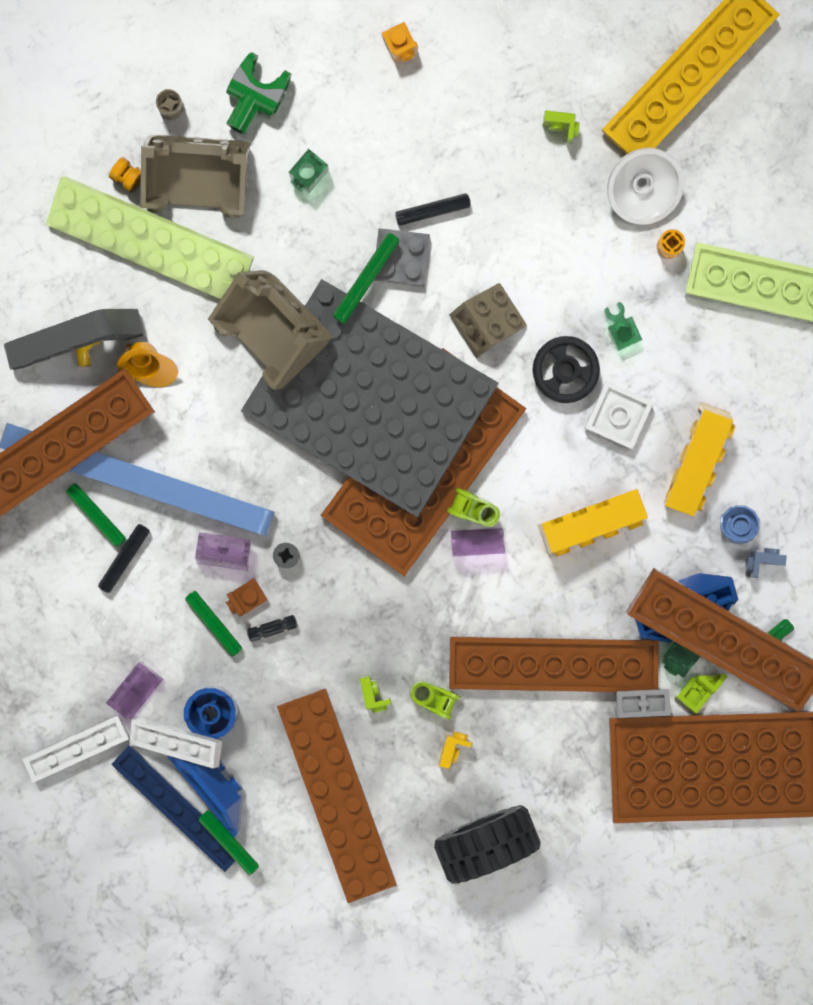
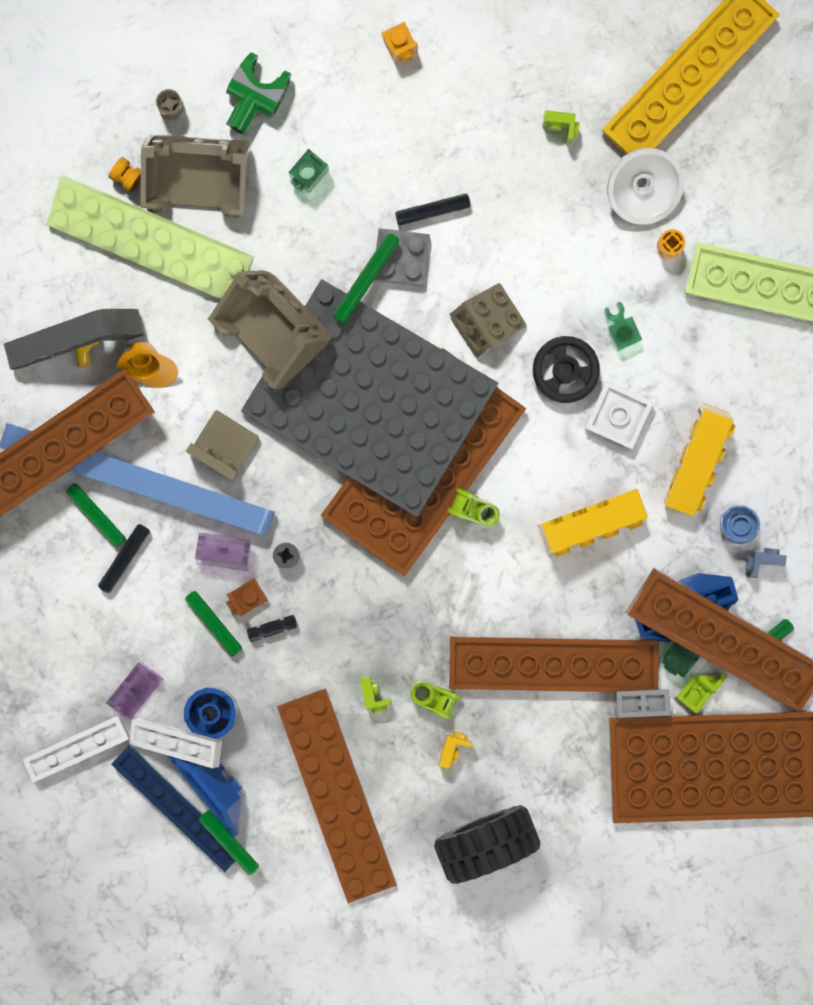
(223, 445): none -> dark tan bracket
(477, 542): clear purple hinge -> none

